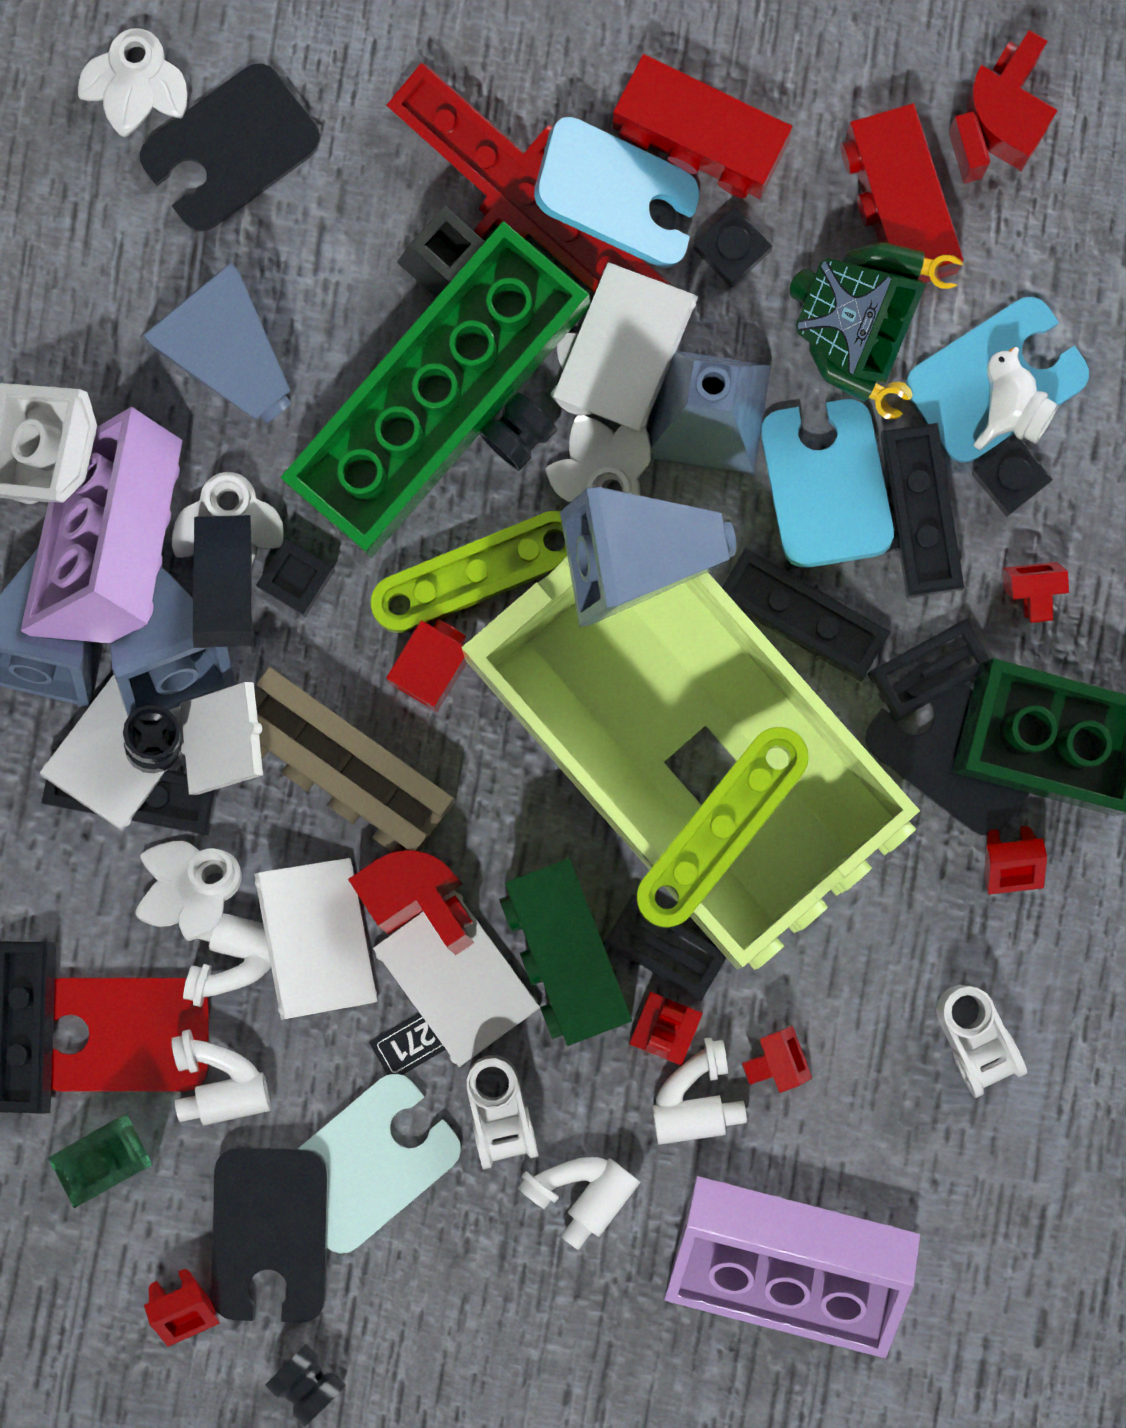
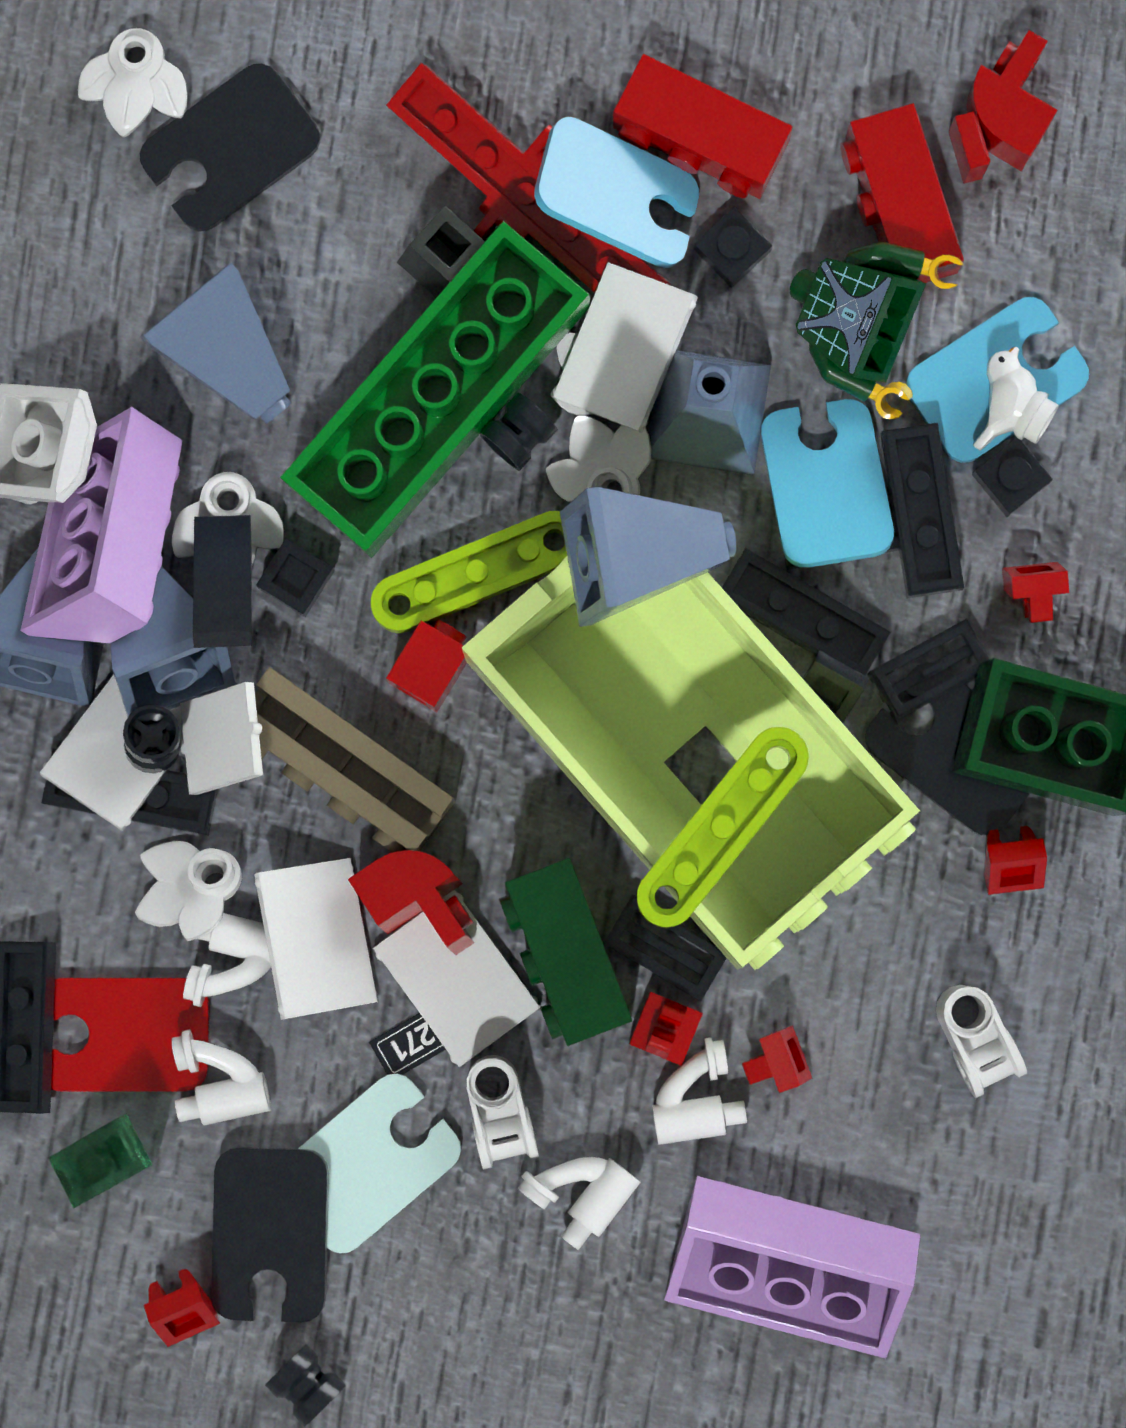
(835, 684): none -> black plate

